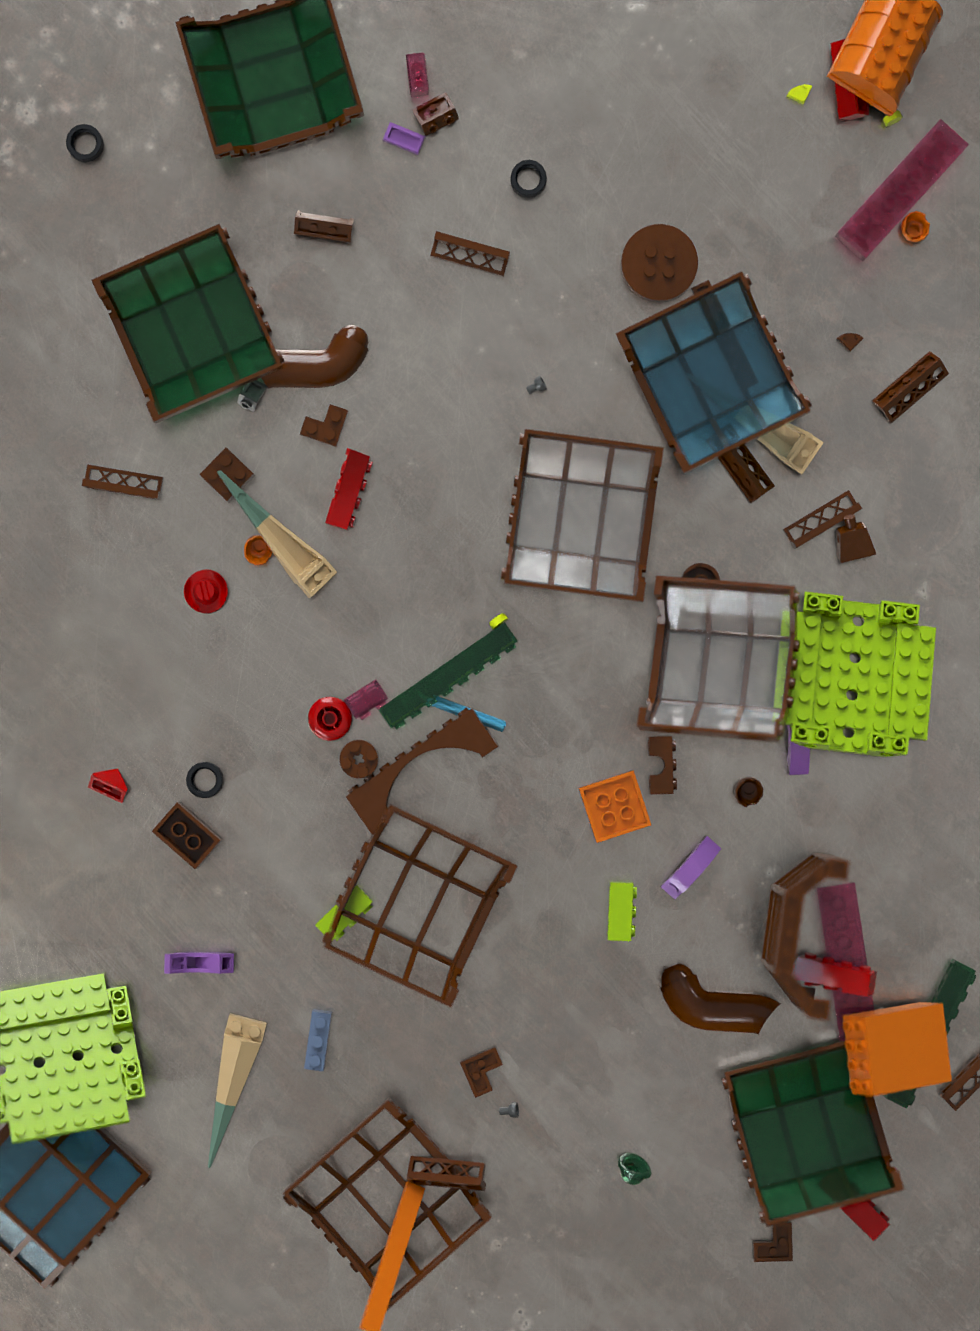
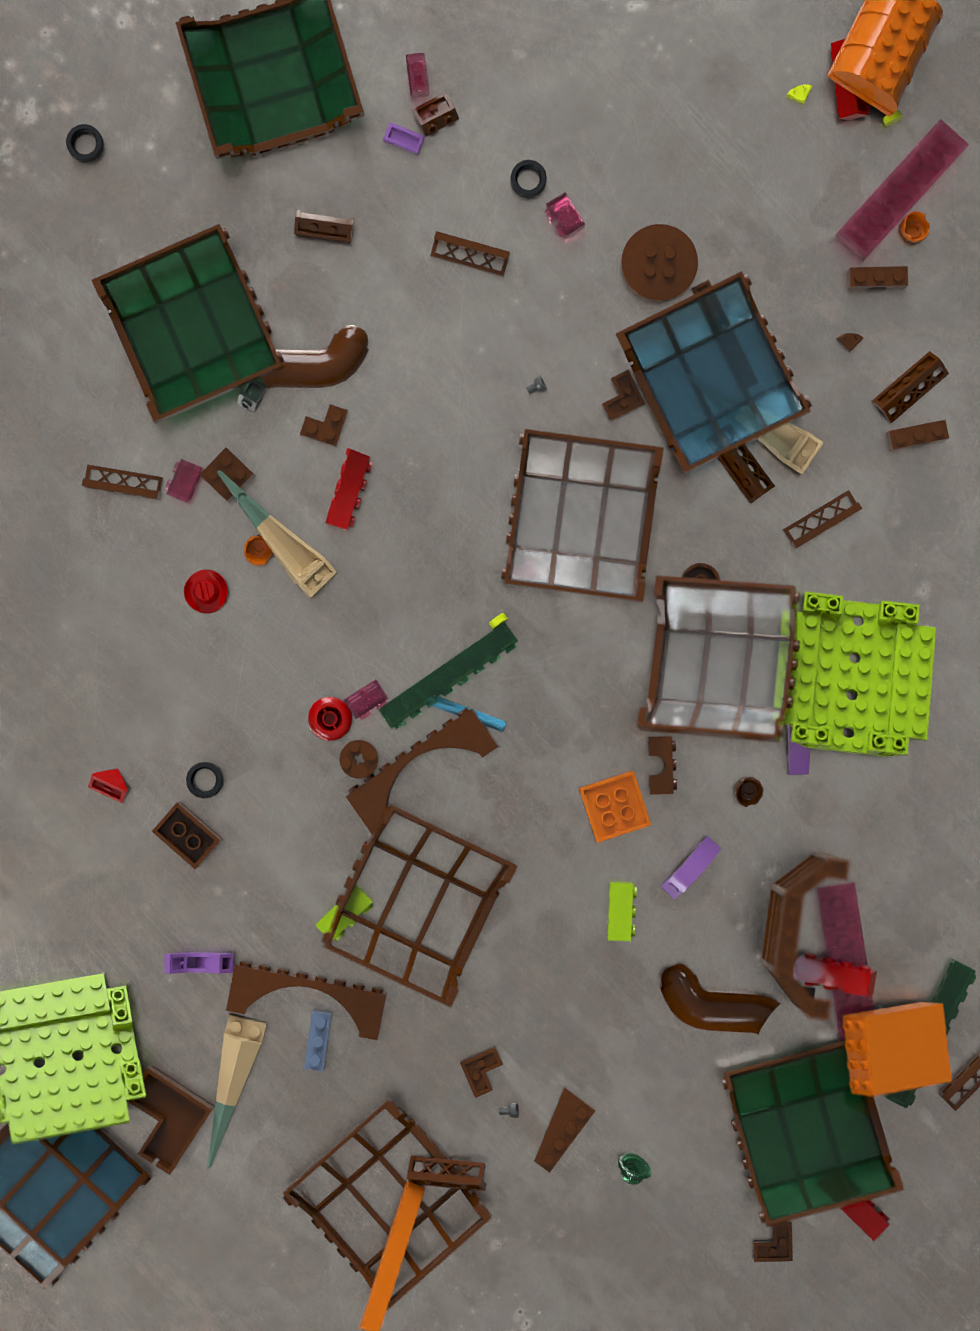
(178, 1117): none -> reddish brown piece
(184, 481): none -> clear pink brick
(362, 1004): none -> reddish brown arch
(564, 215): none -> clear pink brick
(566, 1123): none -> reddish brown wing
(628, 398): none -> reddish brown plate
(853, 541): reddish brown torso -> none
(867, 277): none -> reddish brown arch
(917, 435): none -> reddish brown arch

